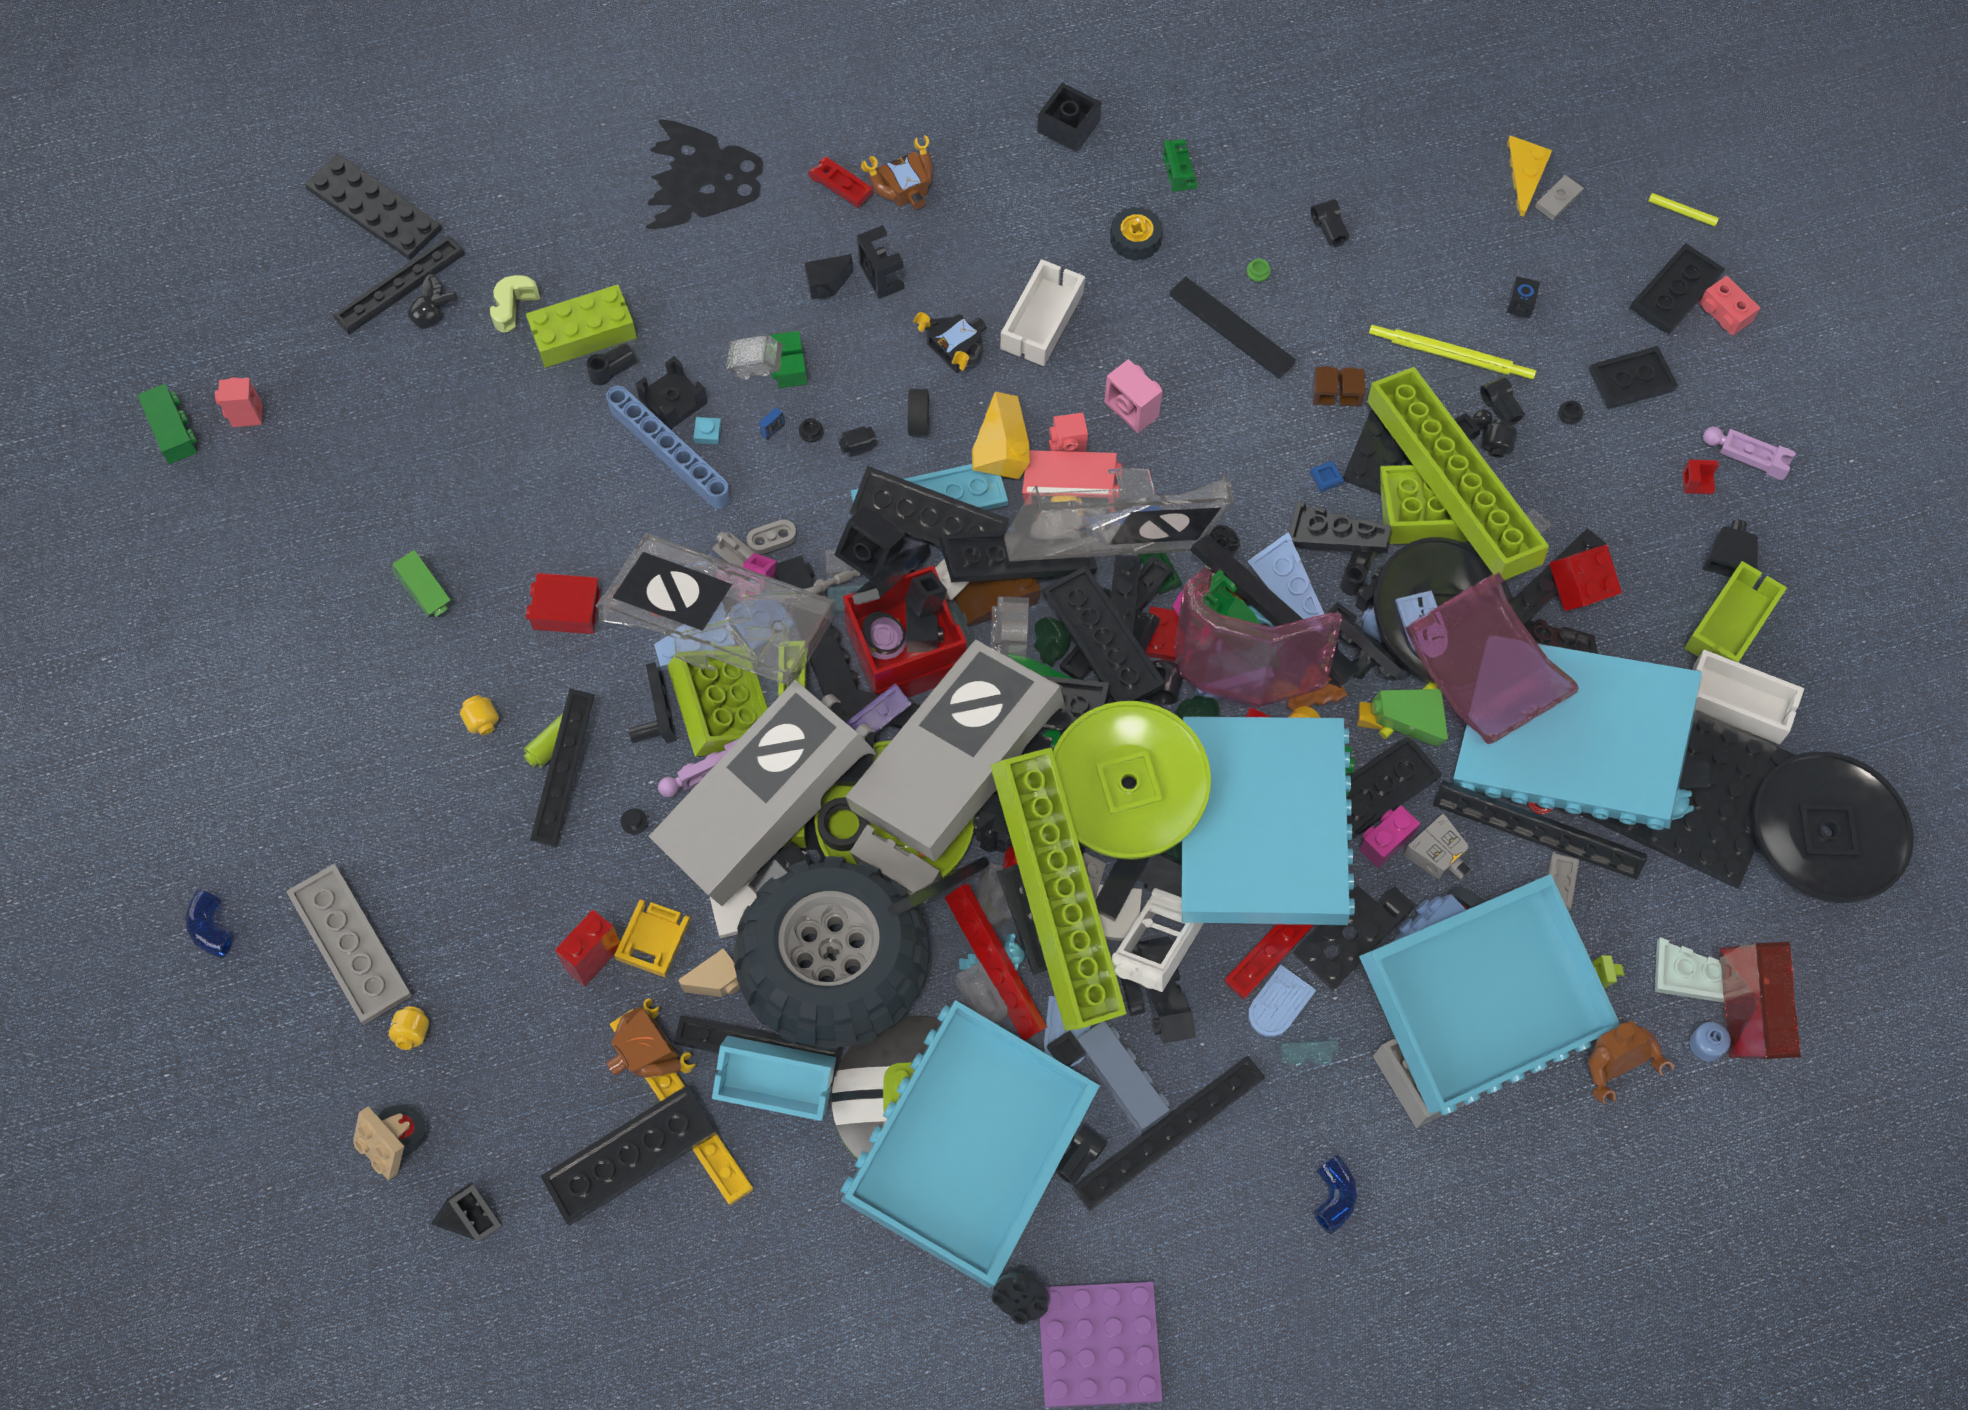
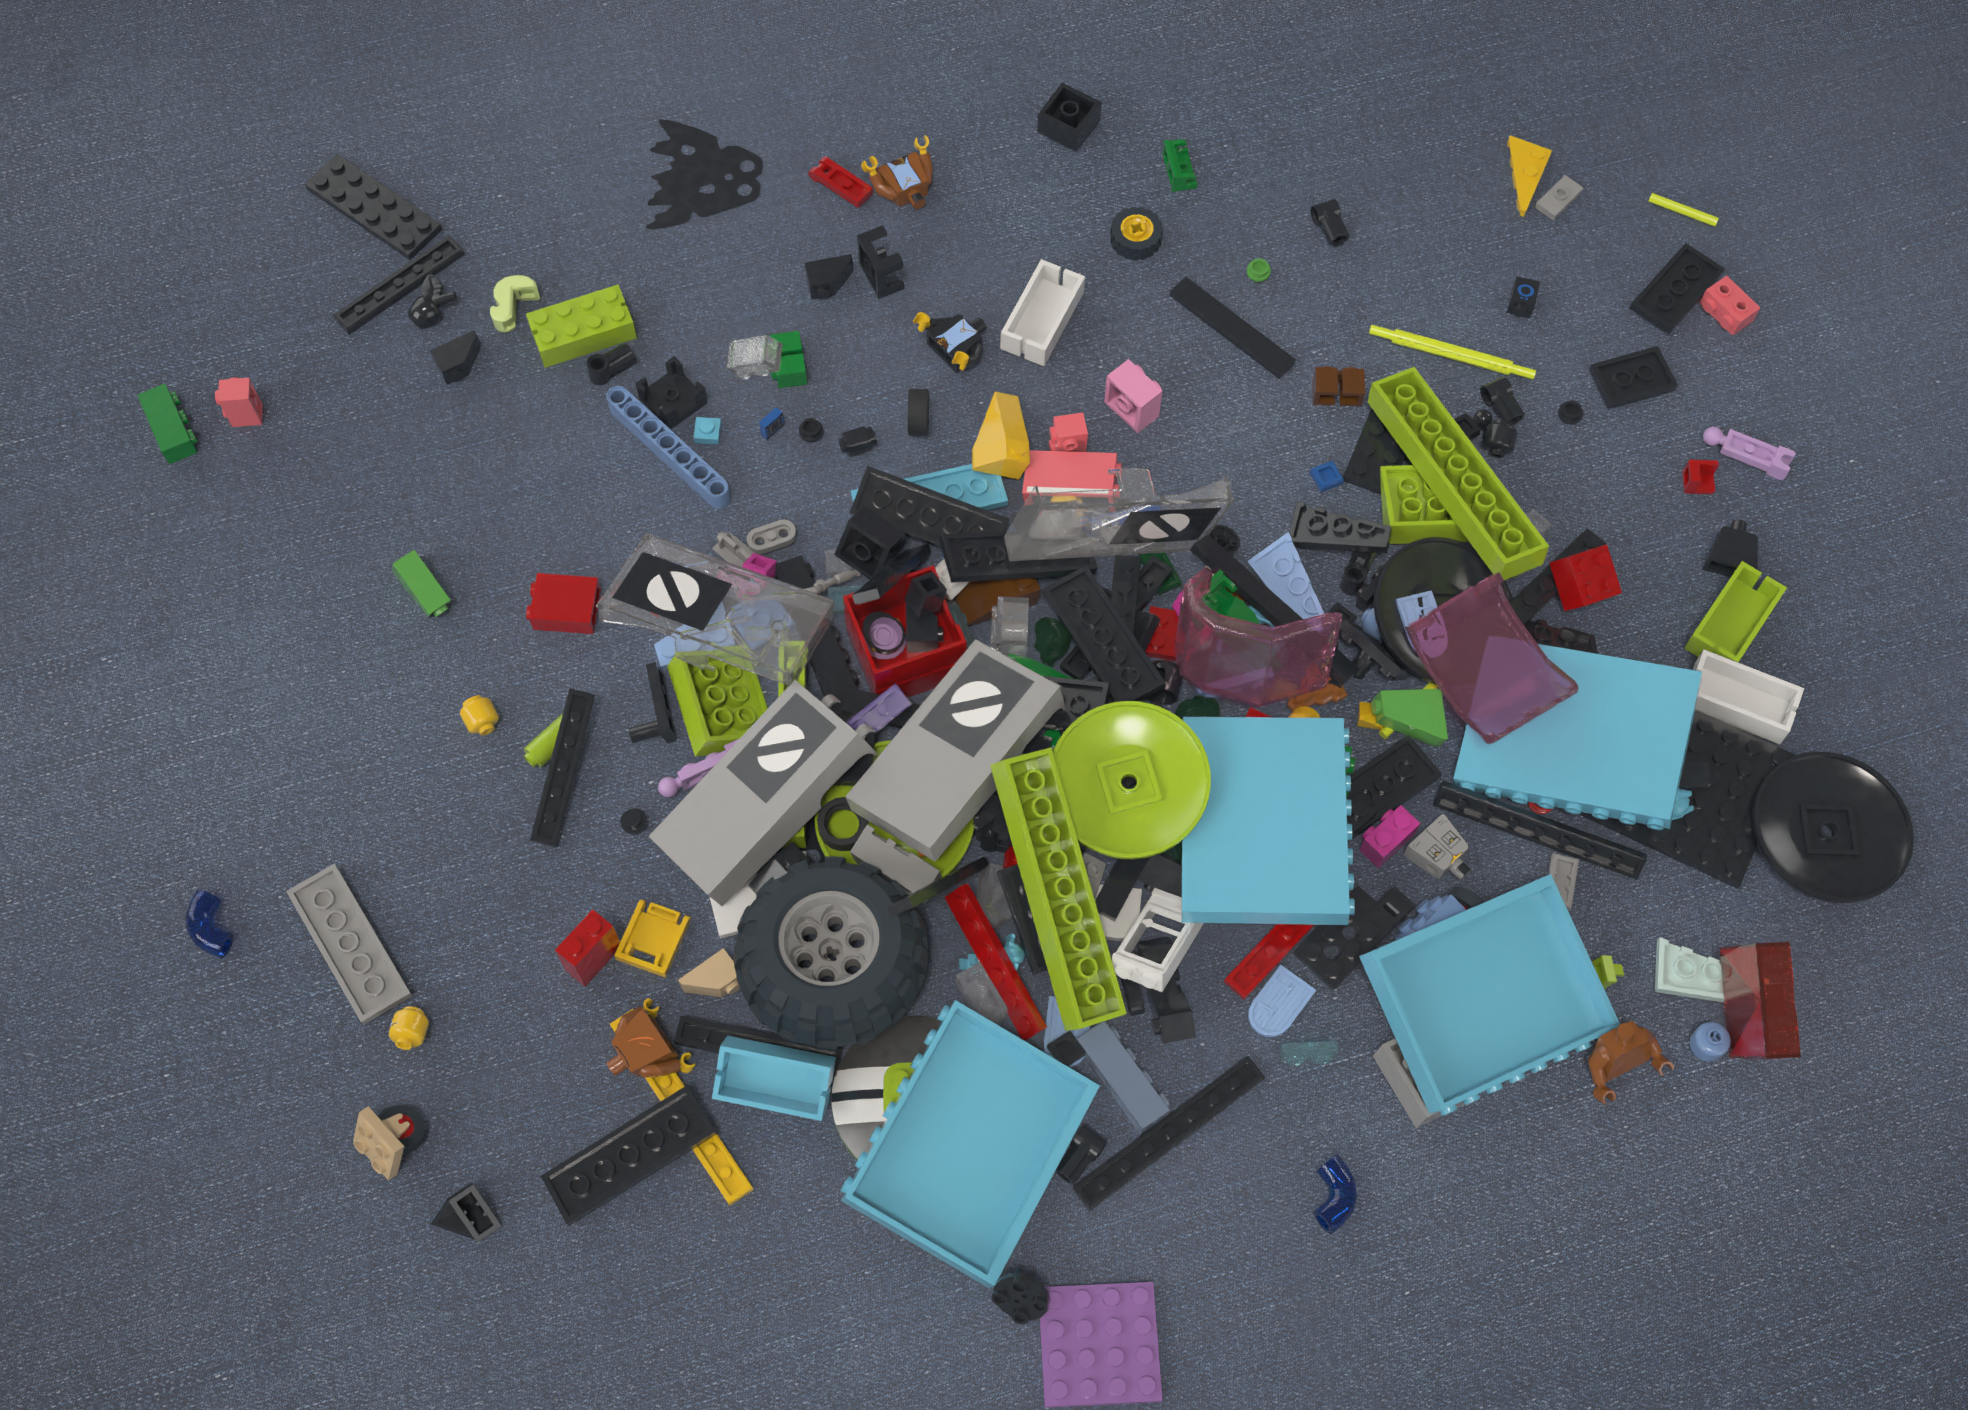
(456, 357): none -> black slope

